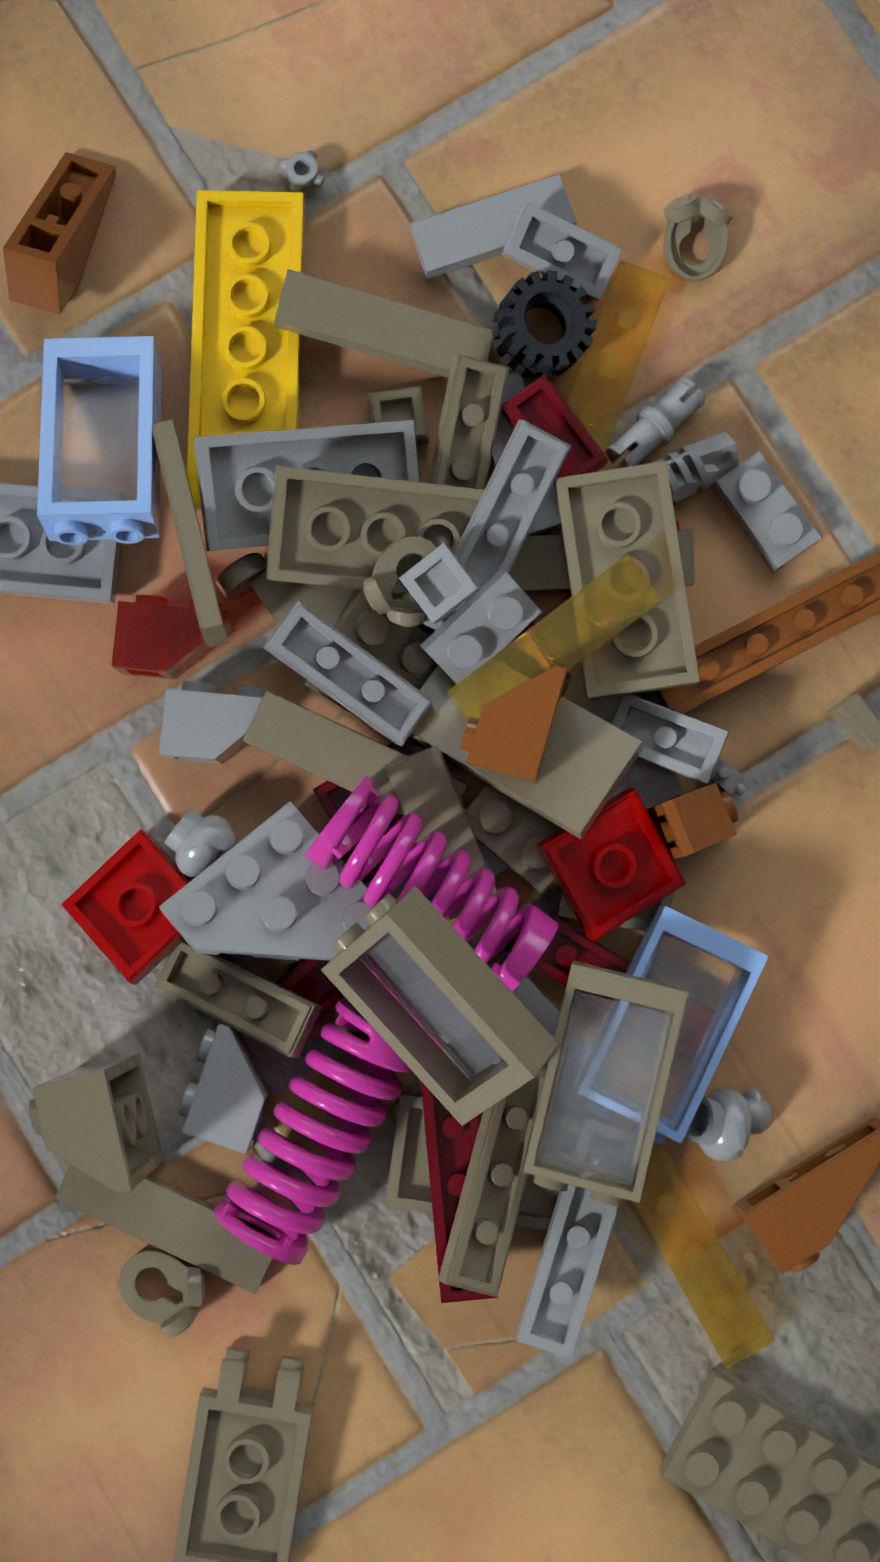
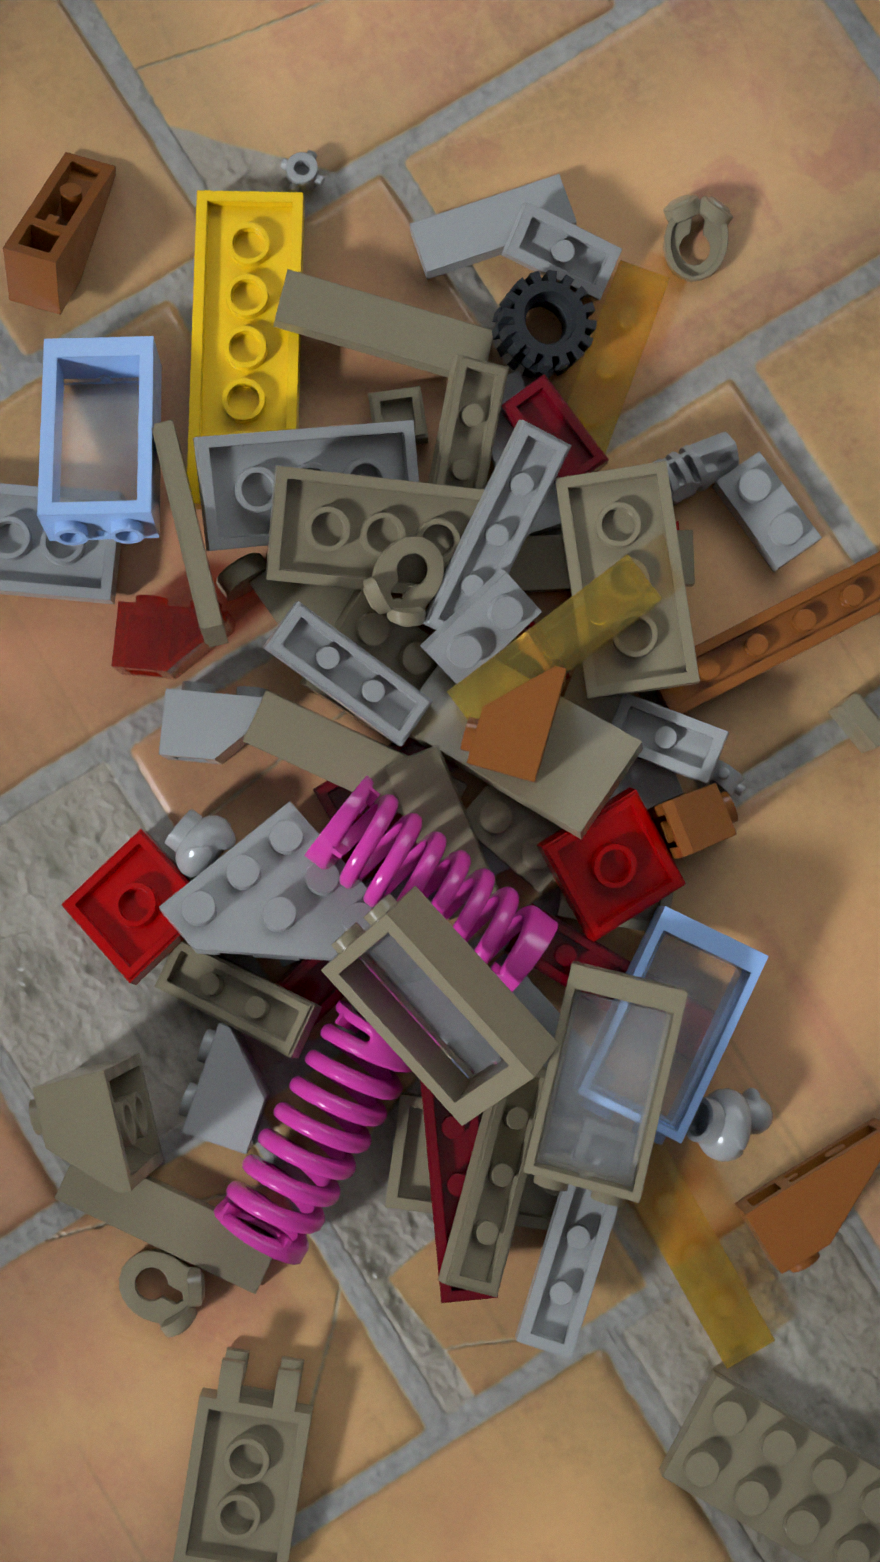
(439, 583): light grey plate -> none
(656, 424): light grey pin -> none

